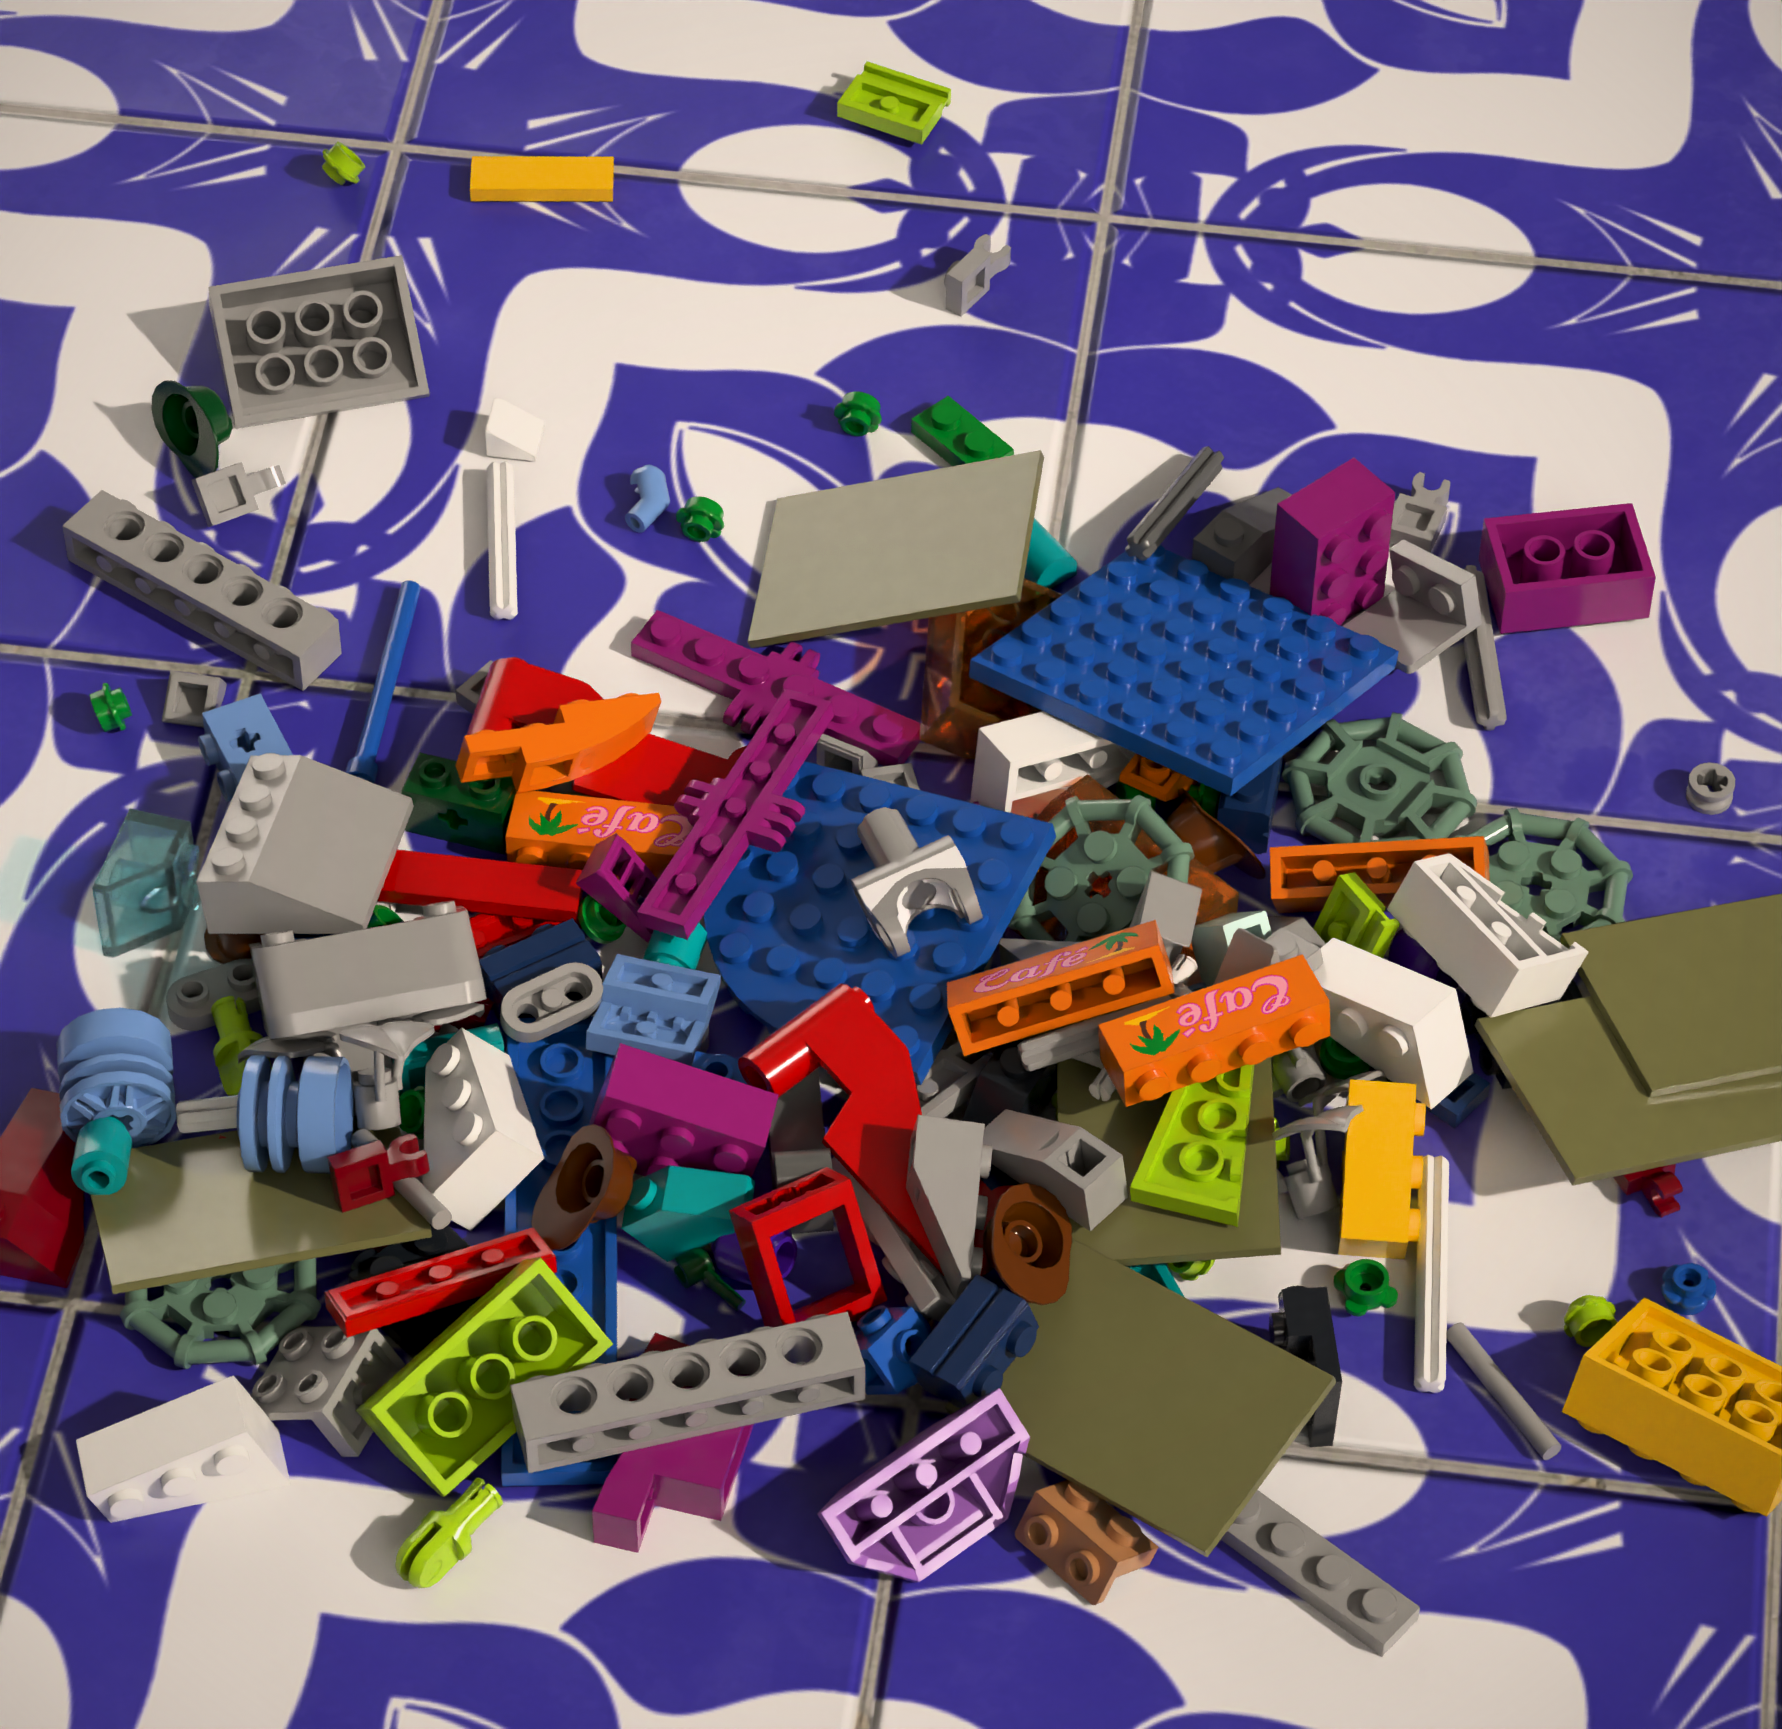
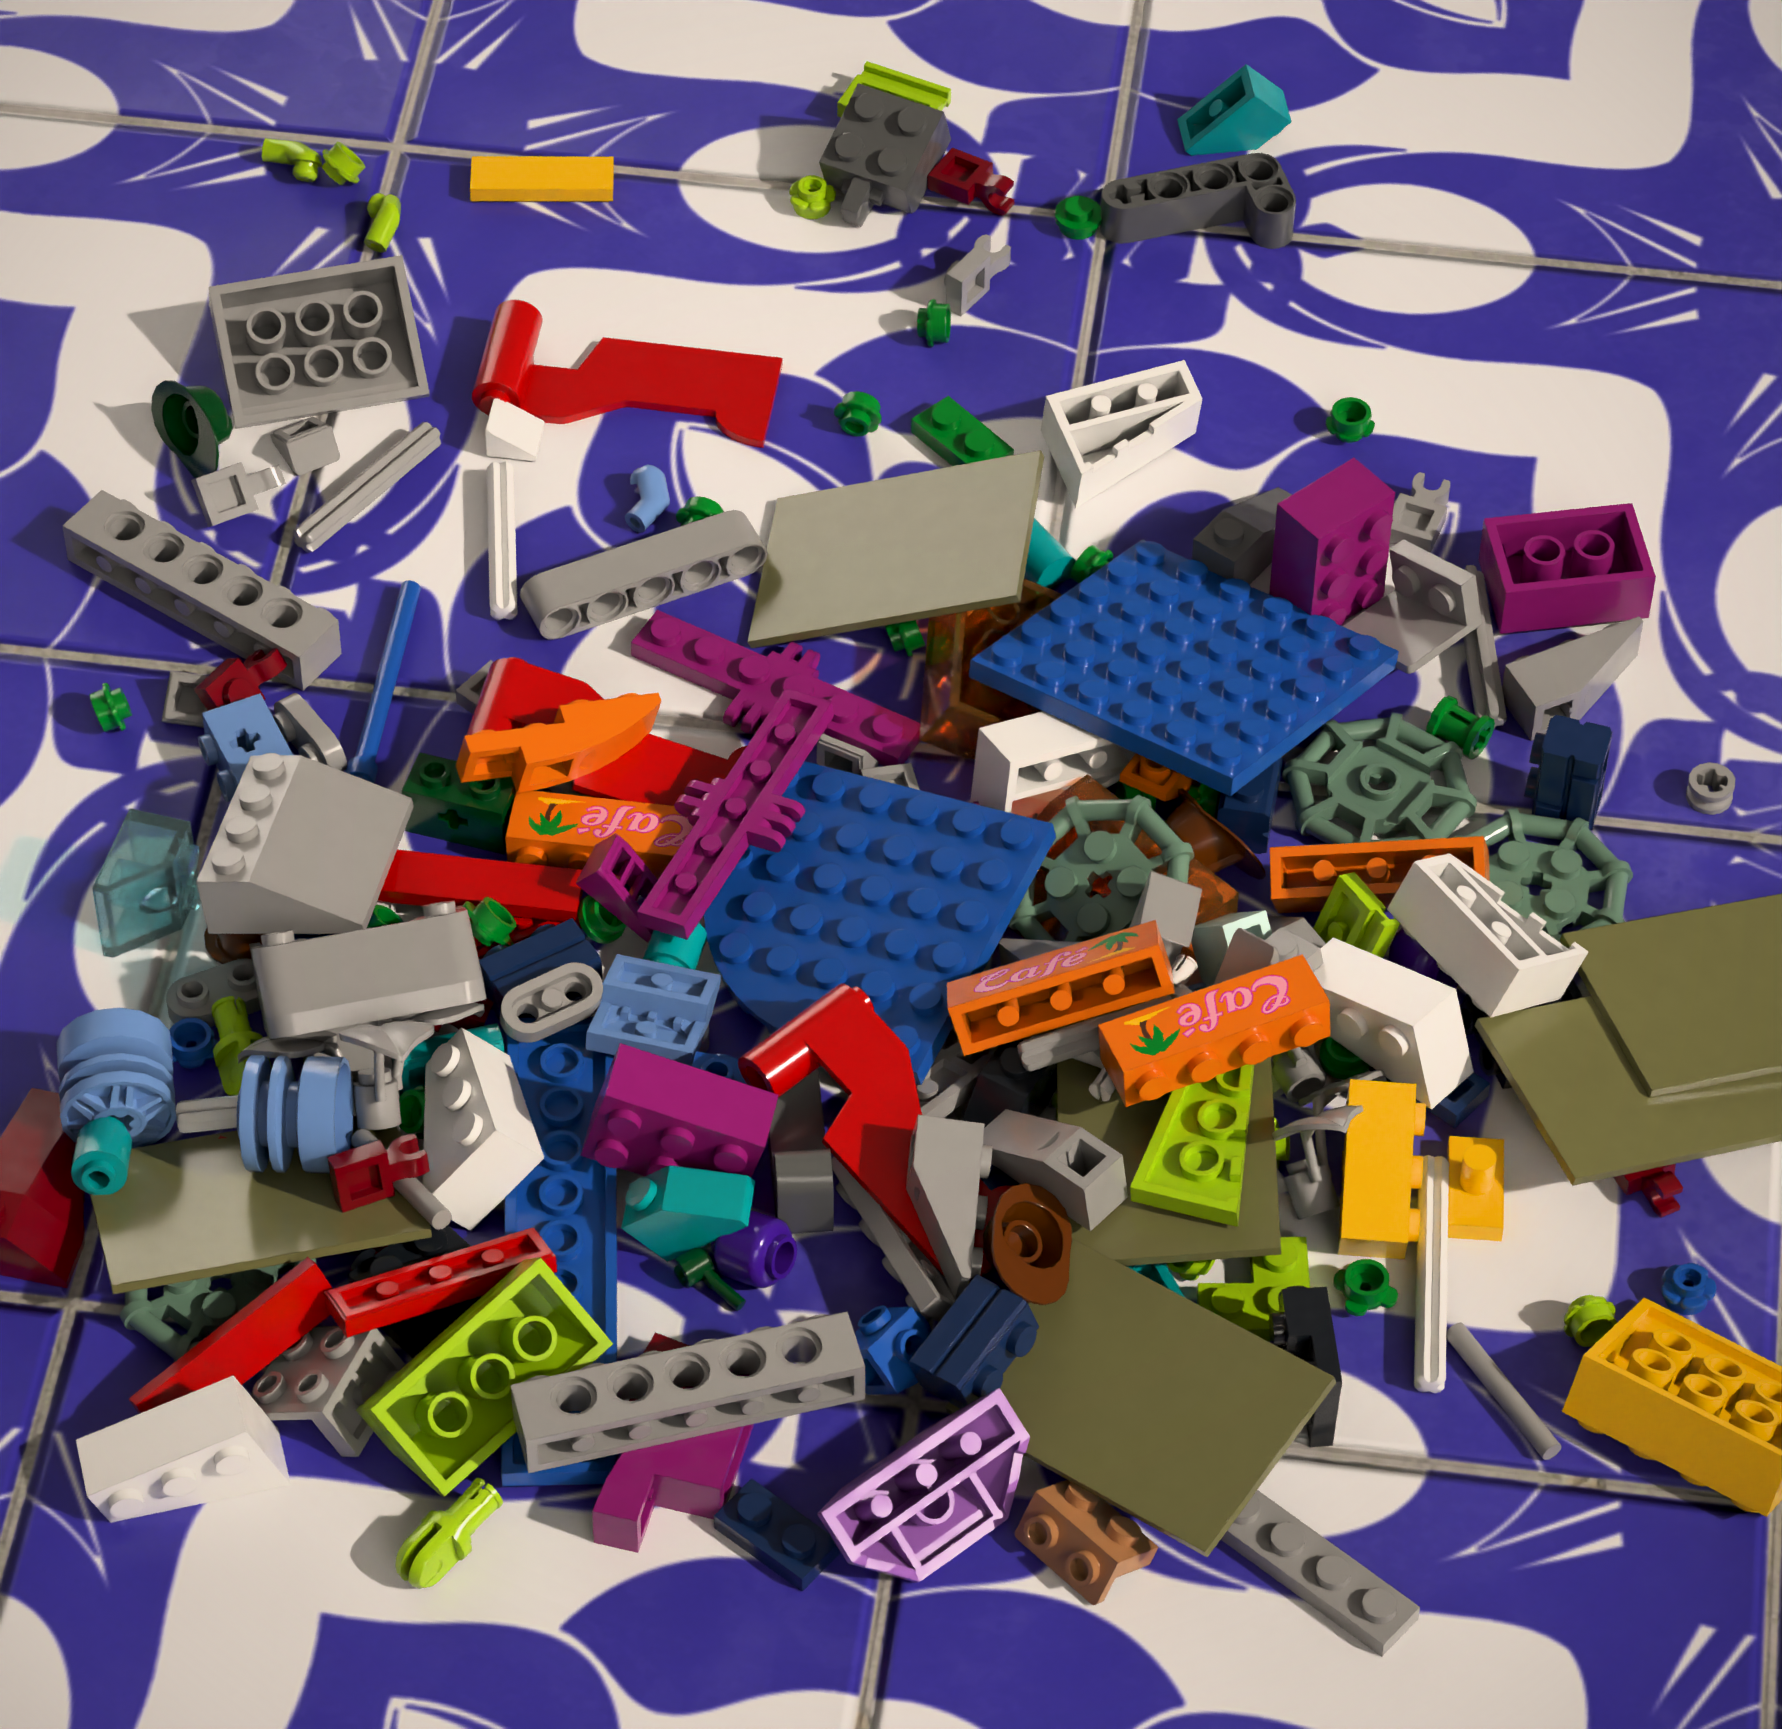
(190, 1033): none -> blue plate
(239, 680): none -> dark red plate
(246, 1339): none -> red tile
(293, 153): none -> lime arm
(306, 445): none -> light grey slope
(308, 732): none -> light grey plate
(367, 487): none -> light grey axle
(386, 216): none -> lime arm
(490, 922): none -> green plate
(585, 1187): reddish brown piece -> none
(625, 374): none -> red door
(643, 574): none -> light grey beam
(776, 1534): none -> dark blue plate
(787, 1208): red window -> none
(812, 197): none -> lime plate
(883, 152): none -> dark grey hinge
(905, 636): none -> green plate
(909, 879): light grey connector -> none
(934, 322): none -> green plate
(967, 177): none -> dark red plate
(1078, 217): none -> green plate
(1089, 562): none -> green plate
(1118, 426): none -> white wedge
(1174, 503): dark grey axle -> none
(1200, 197): none -> dark grey beam
(1235, 115): none -> teal slope
(1252, 1303): none -> lime plate
(1350, 420): none -> green plate
(1460, 726): none -> green bush
(1476, 1188): none -> yellow tile
(1568, 676): none -> light grey slope
(1570, 769): none -> dark blue brick

